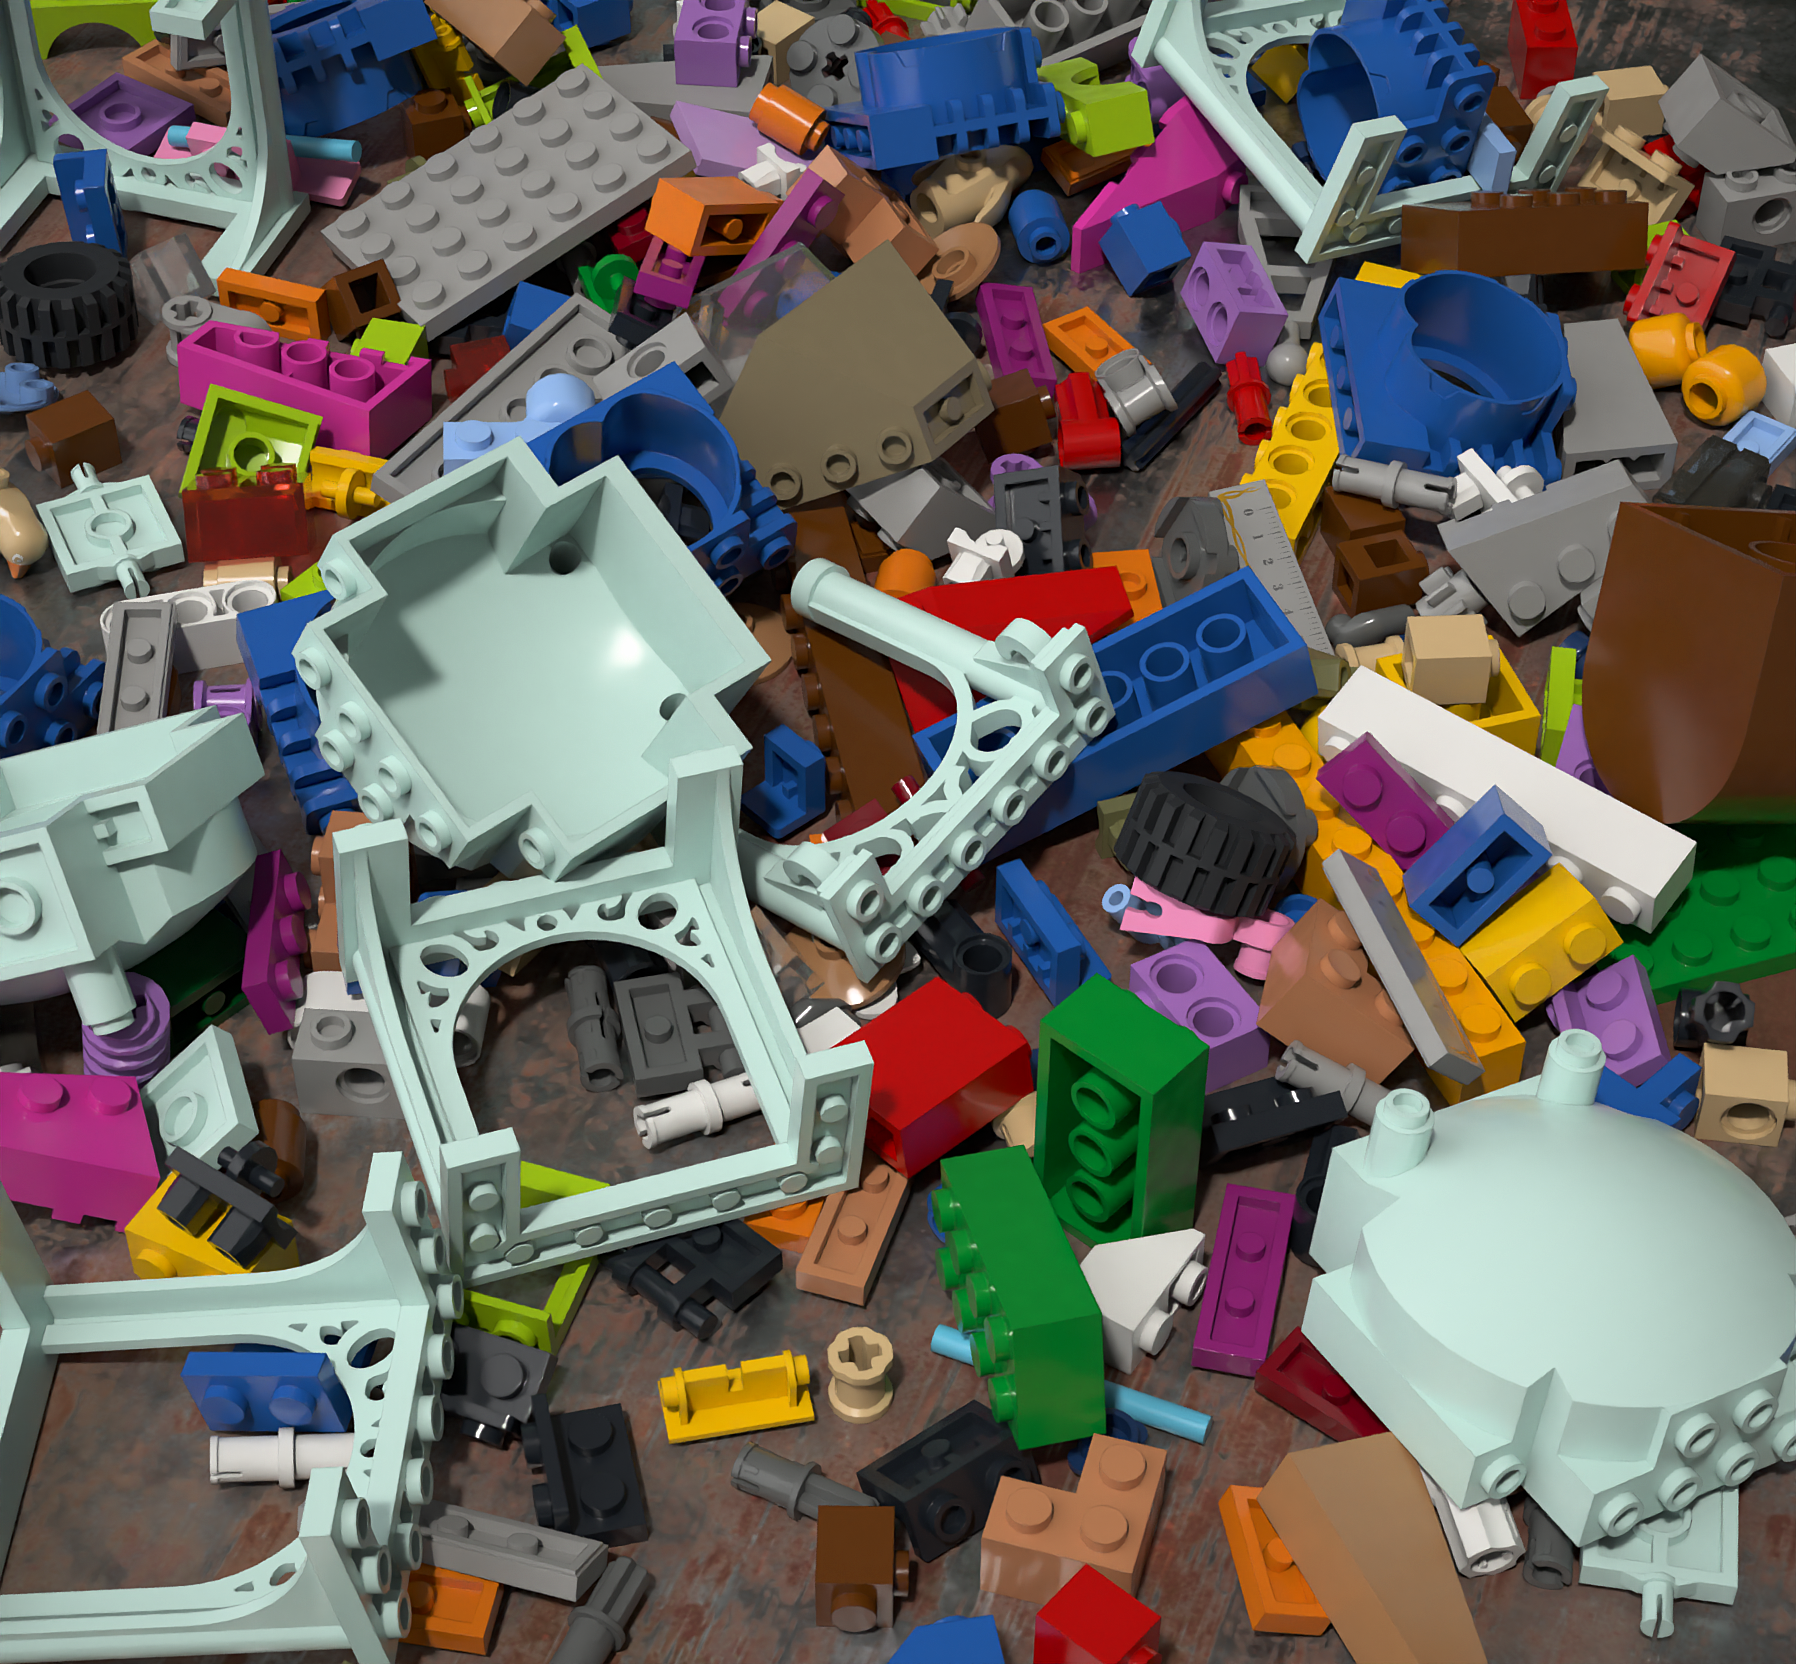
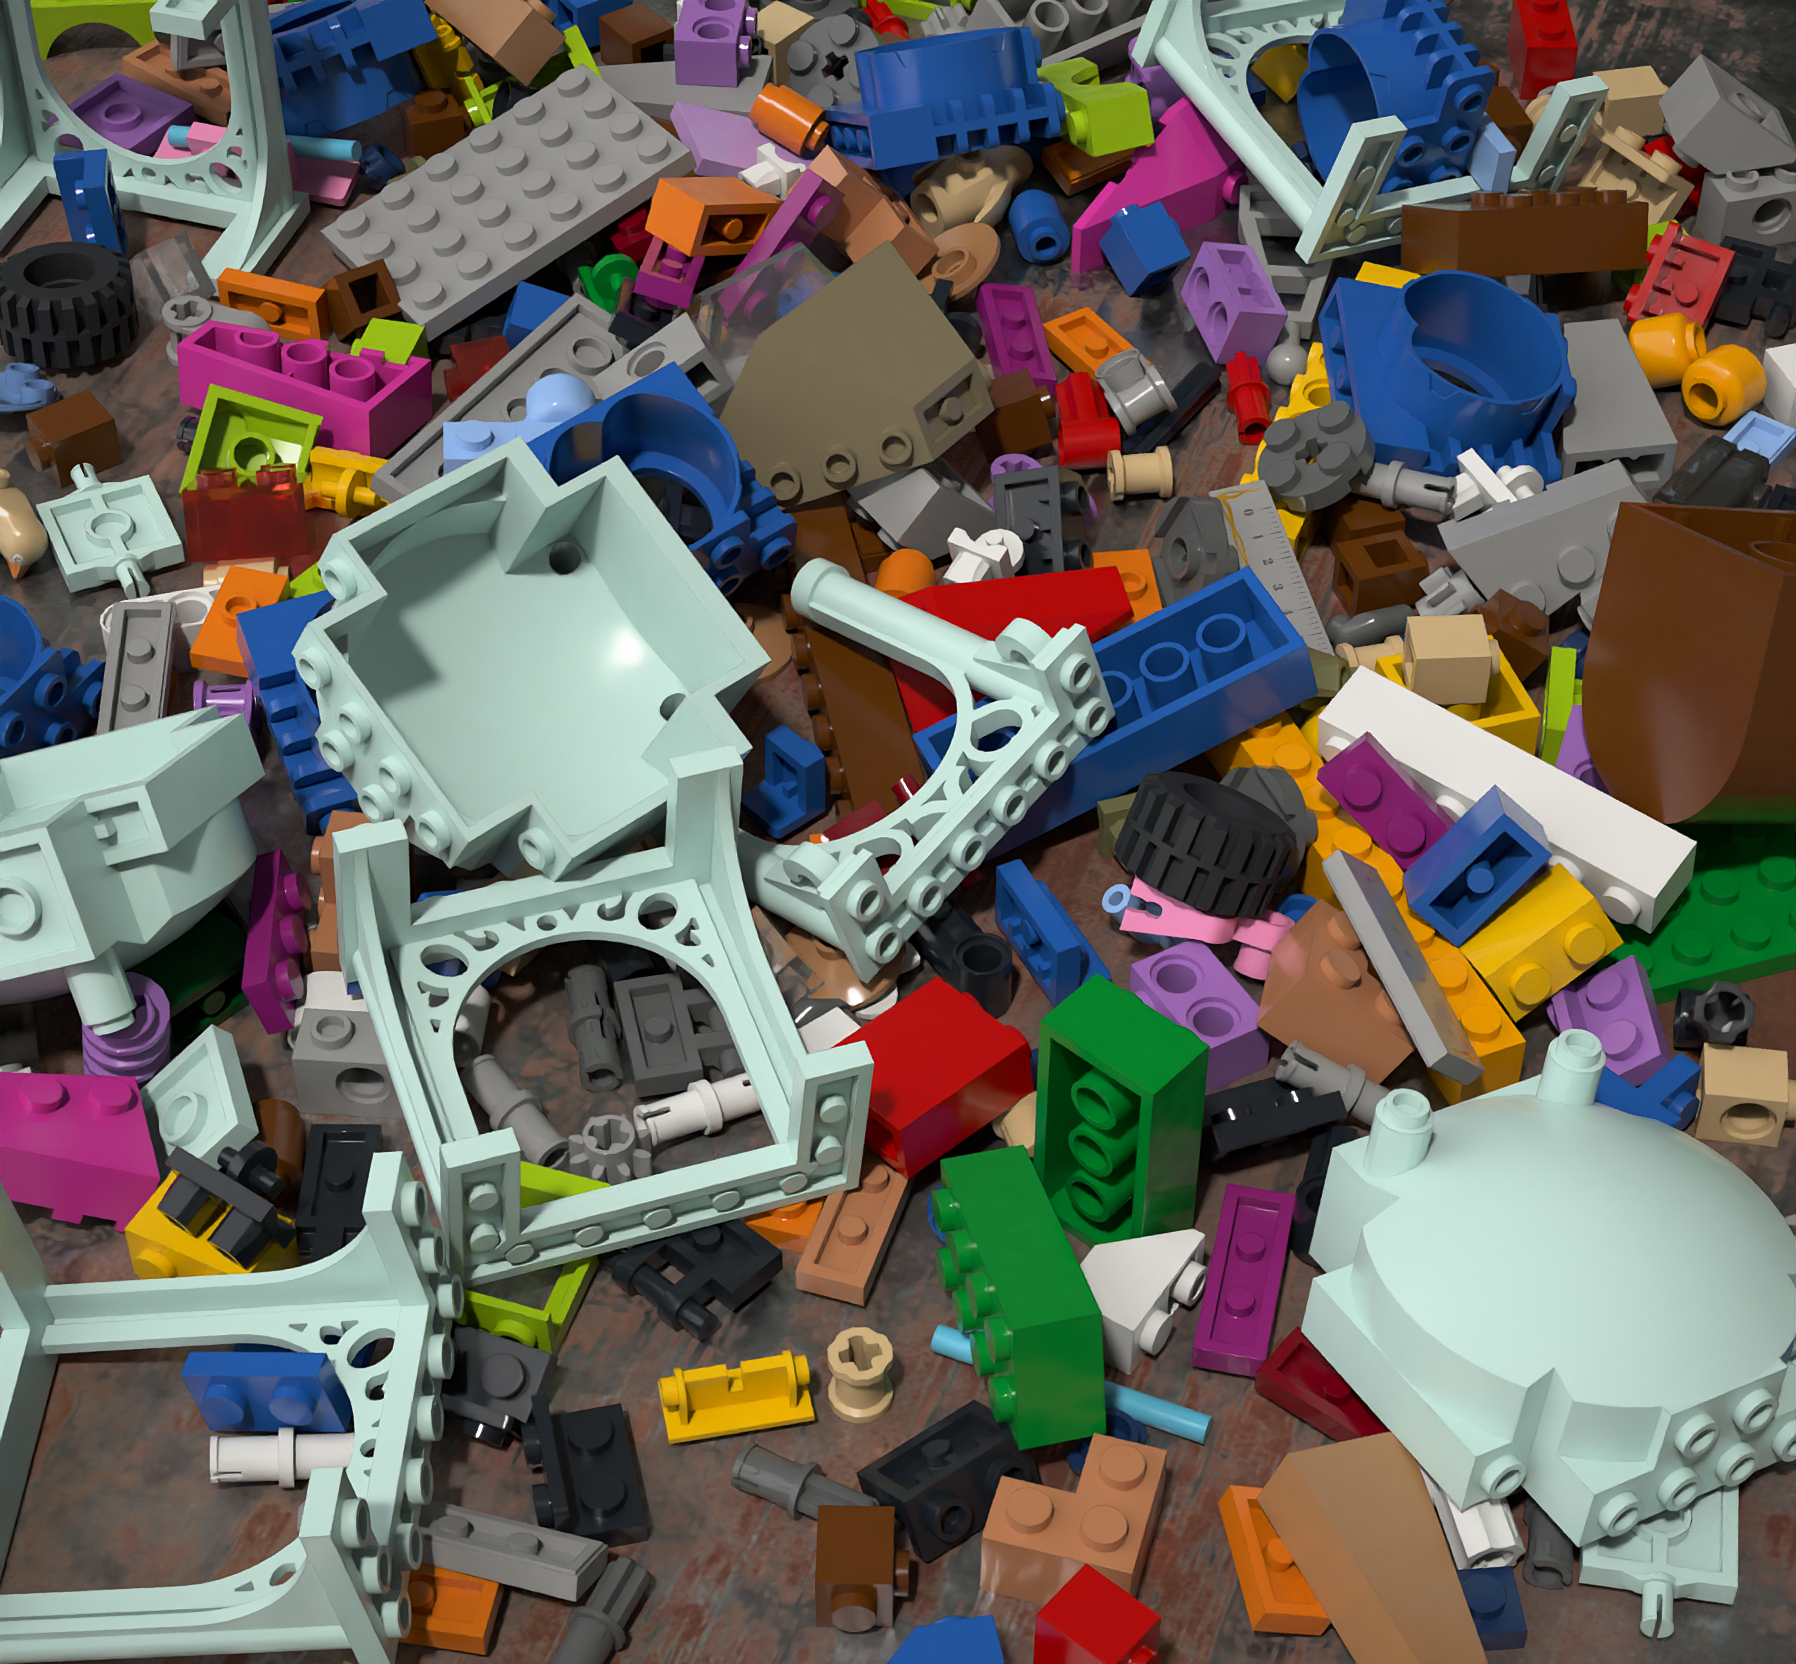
(240, 592): none -> orange plate
(334, 1186): none -> black hinge
(380, 165): none -> dark blue plate
(517, 1109): none -> light grey pin
(611, 1151): none -> light grey gear
(633, 35): none -> reddish brown brick
(1139, 473): none -> tan bush
(1341, 447): none -> dark grey plate
(1494, 1607): none -> dark blue plate
(1518, 628): none -> reddish brown brick

